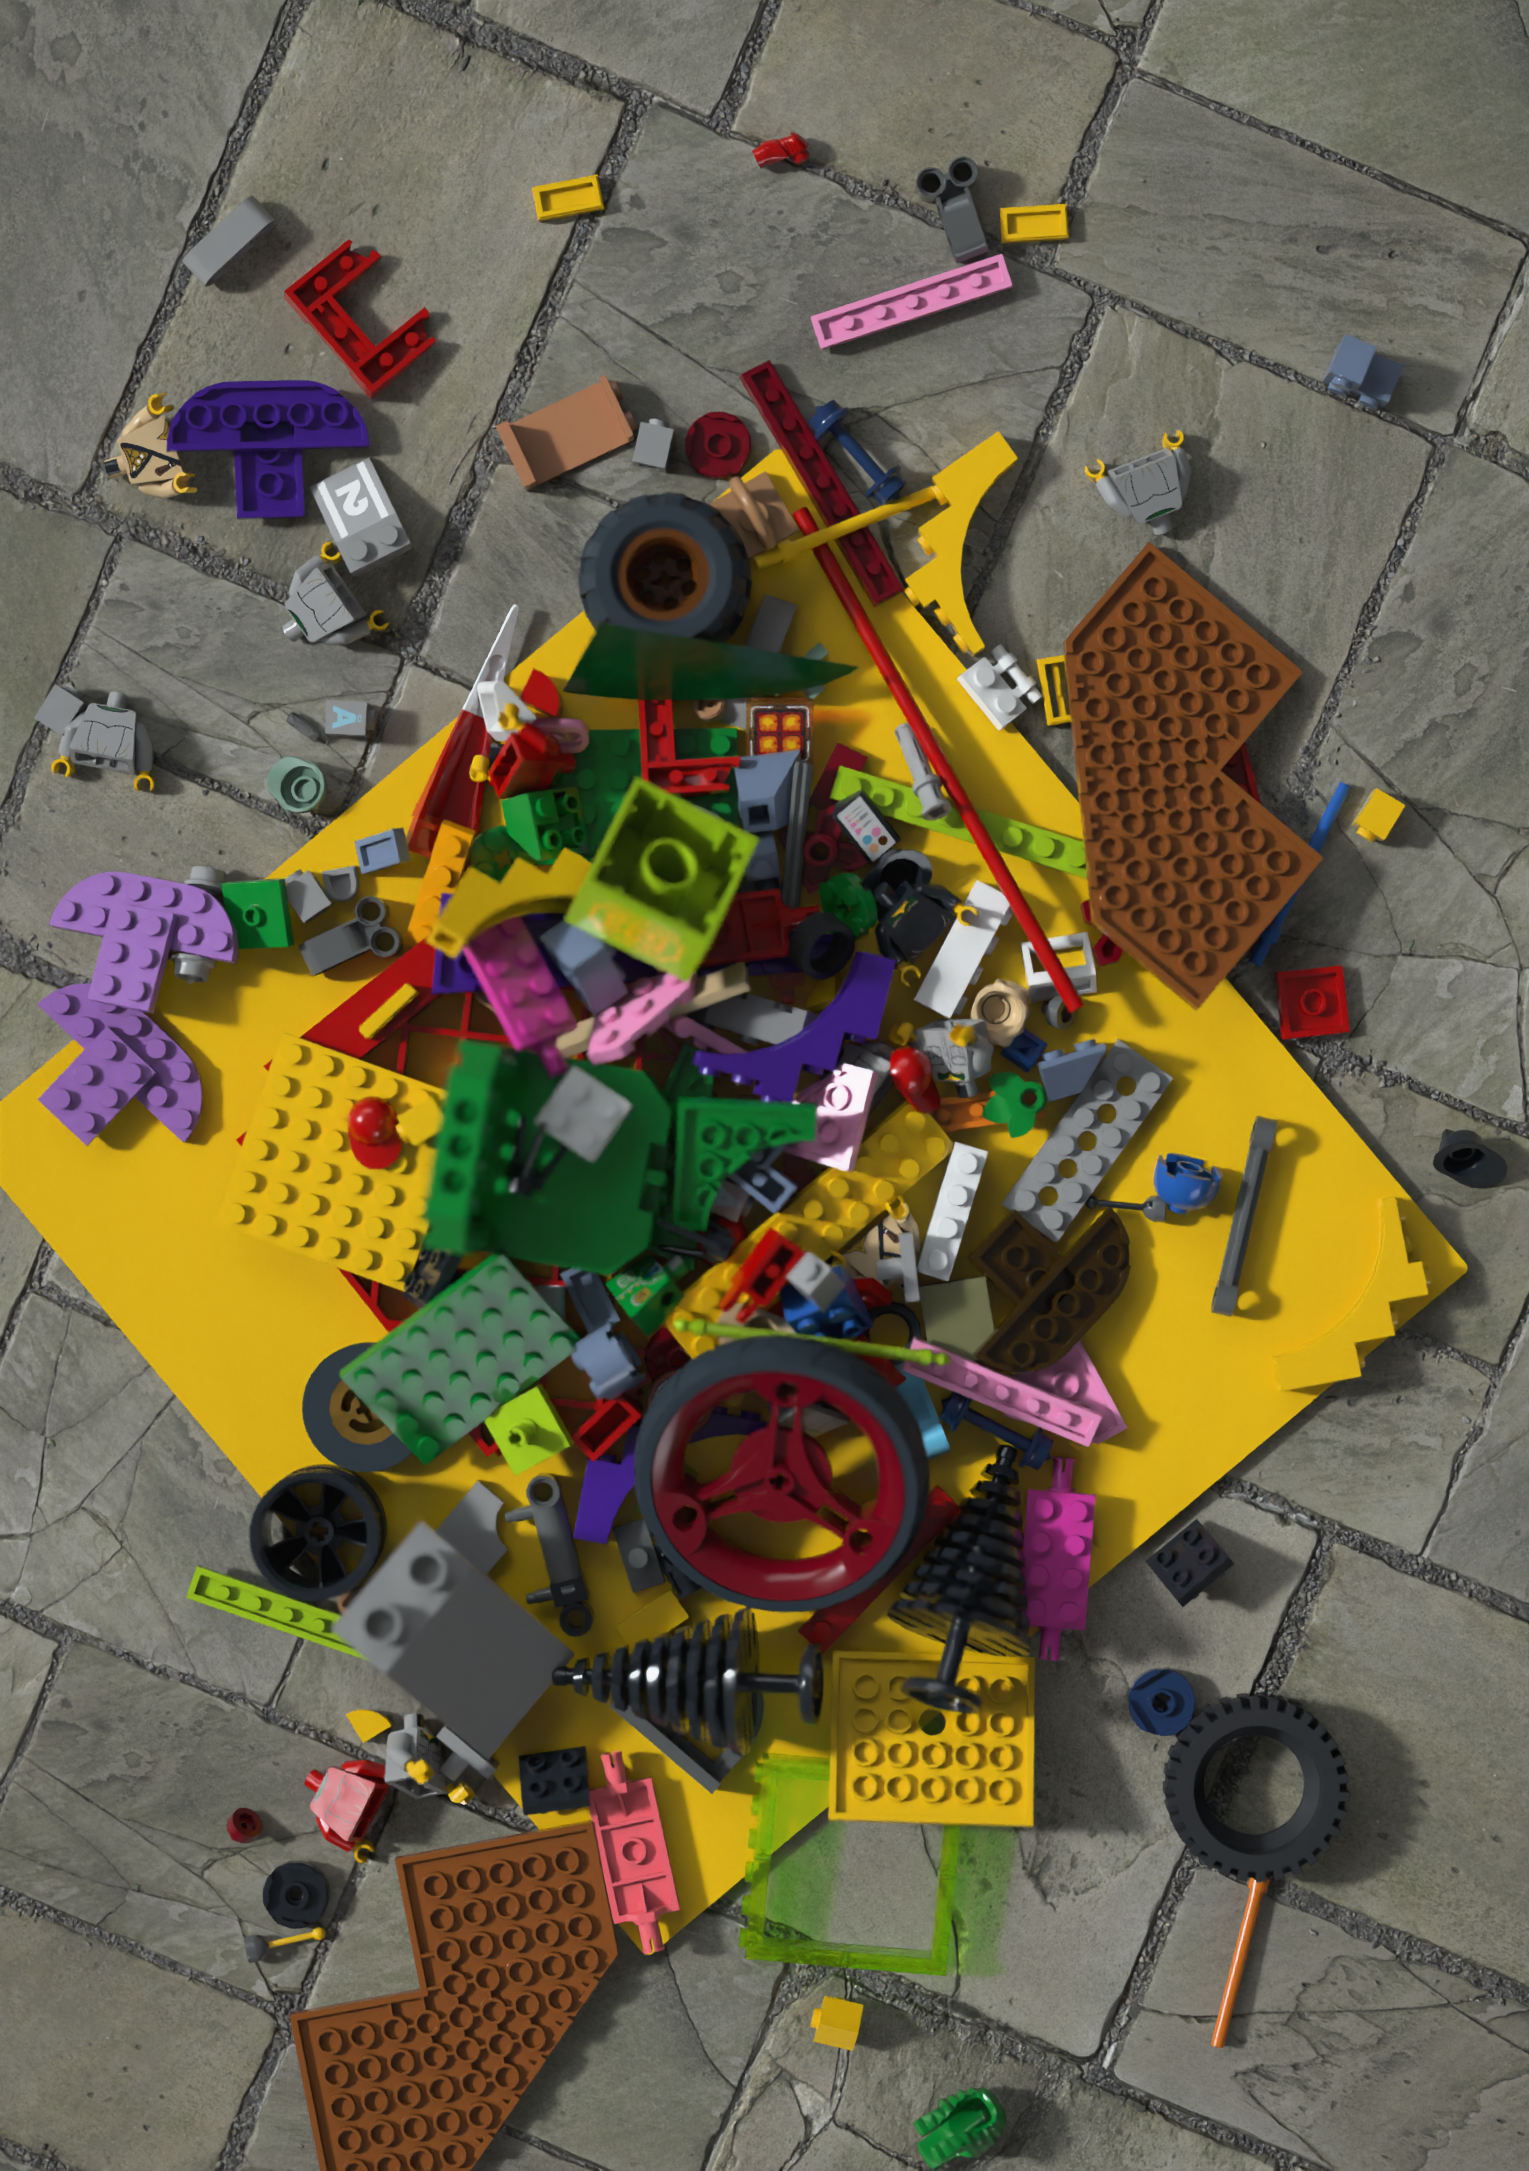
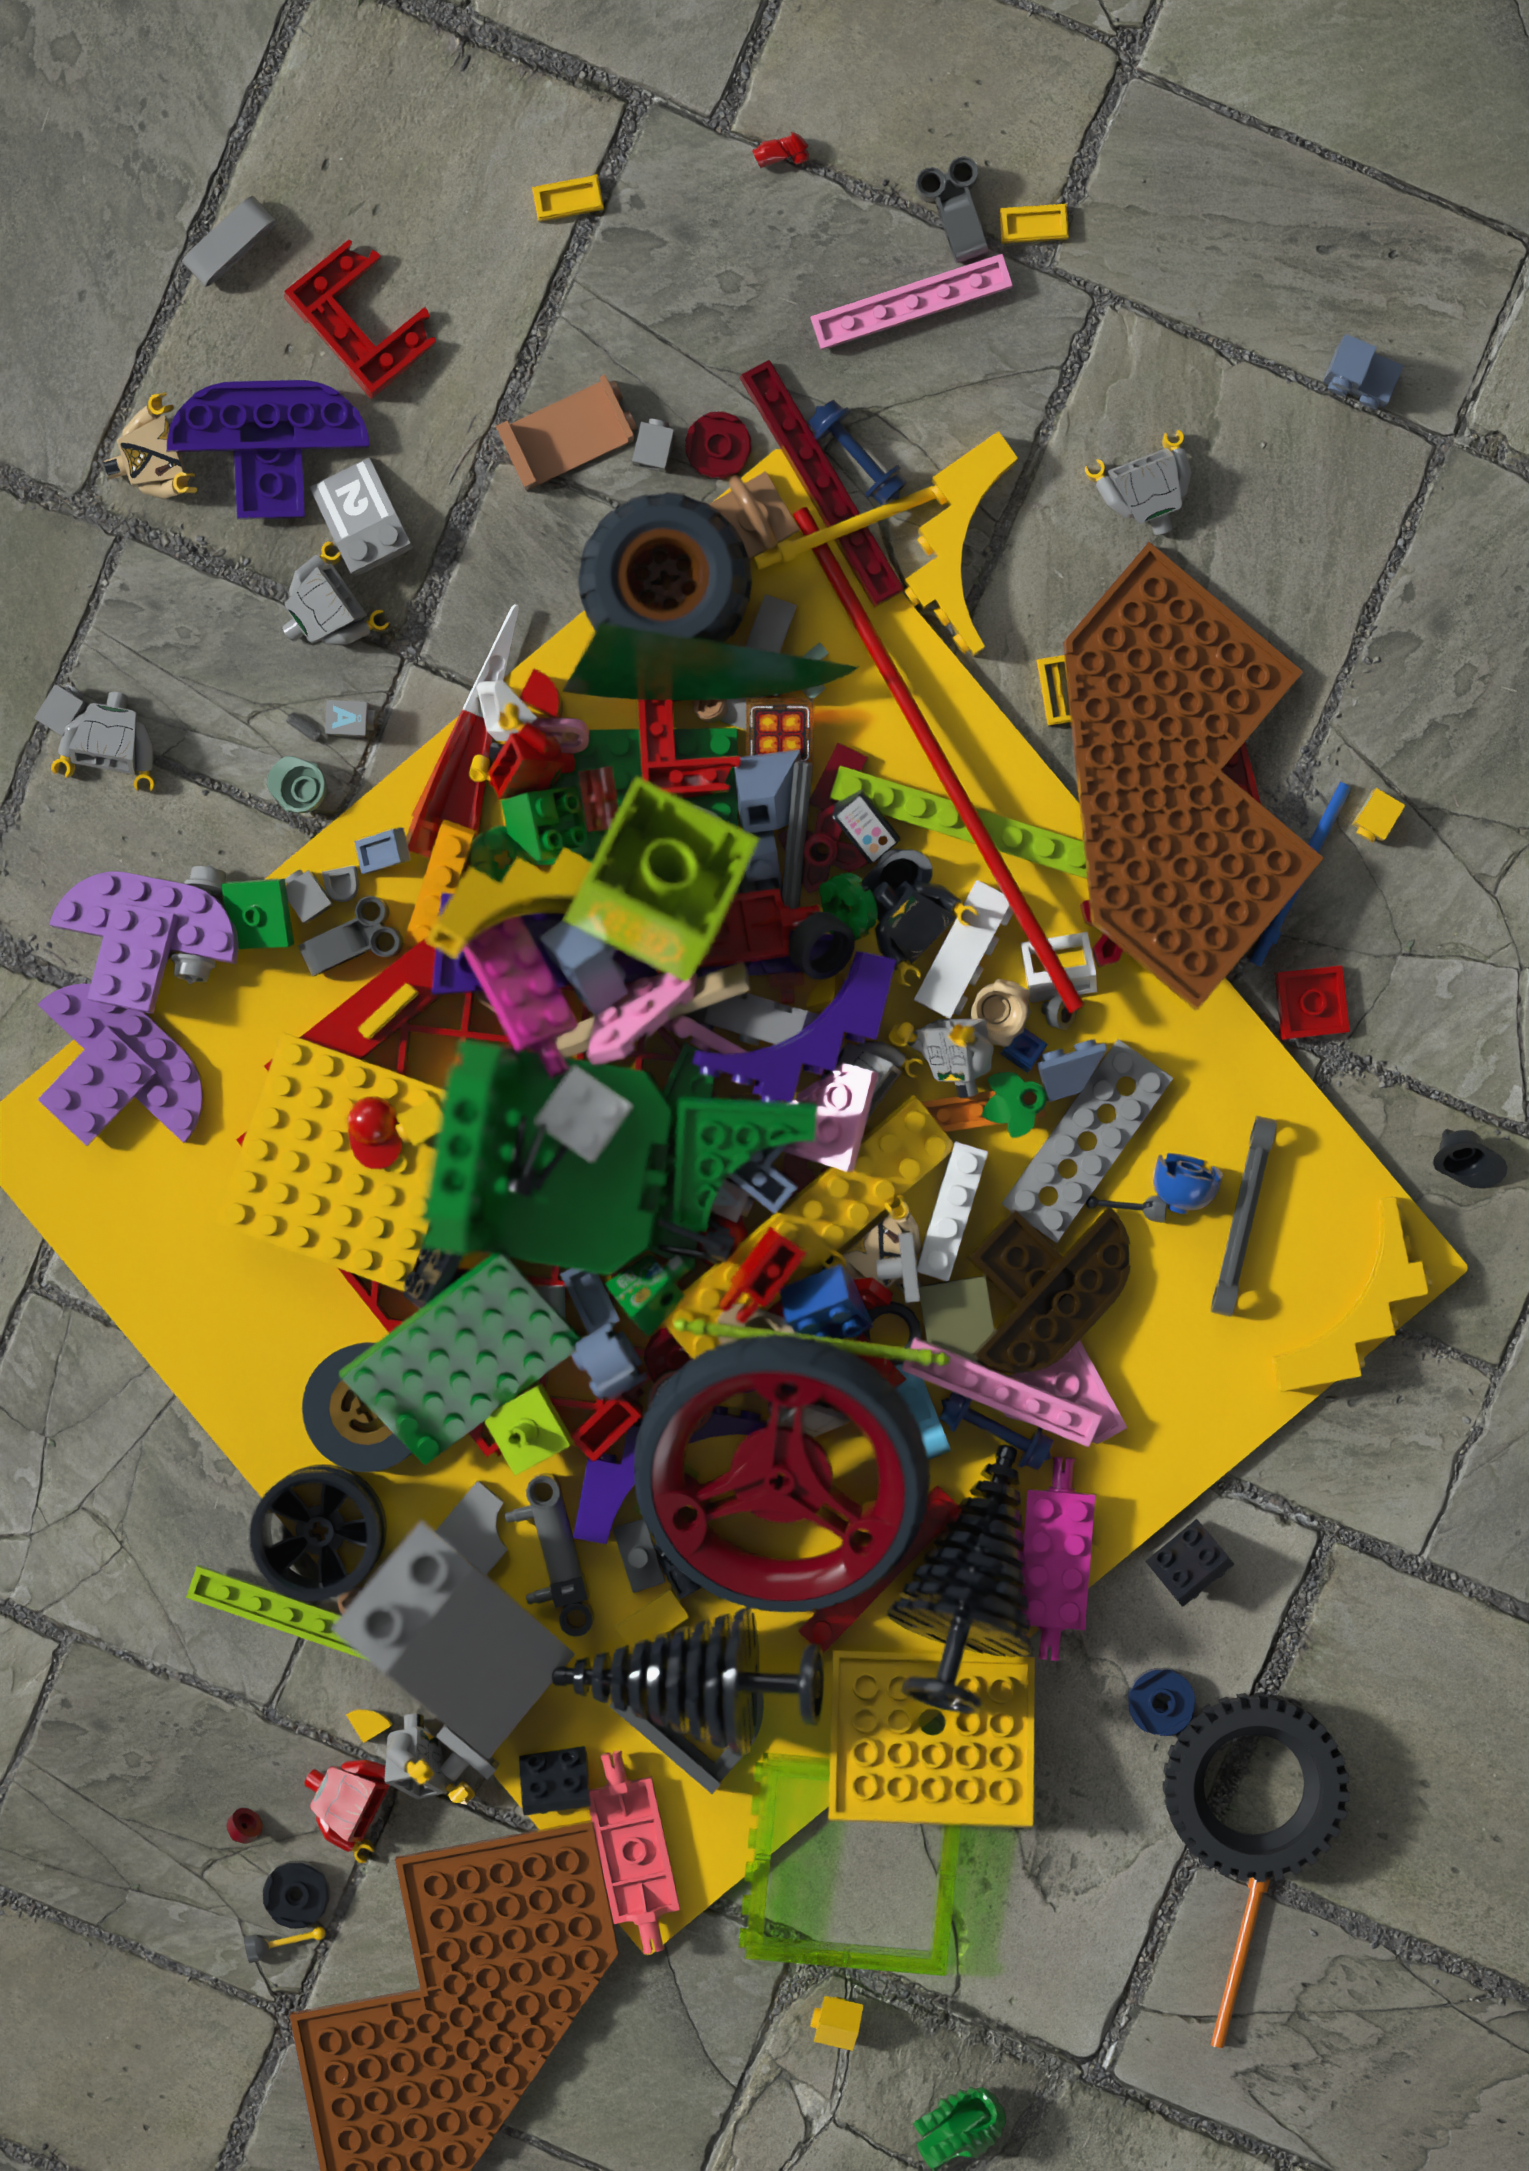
(599, 798): none -> clear red hips
(816, 1281): light grey brick -> none
(913, 1078): red cap -> none
(926, 784): light grey pin -> none
(991, 691): white plate -> none

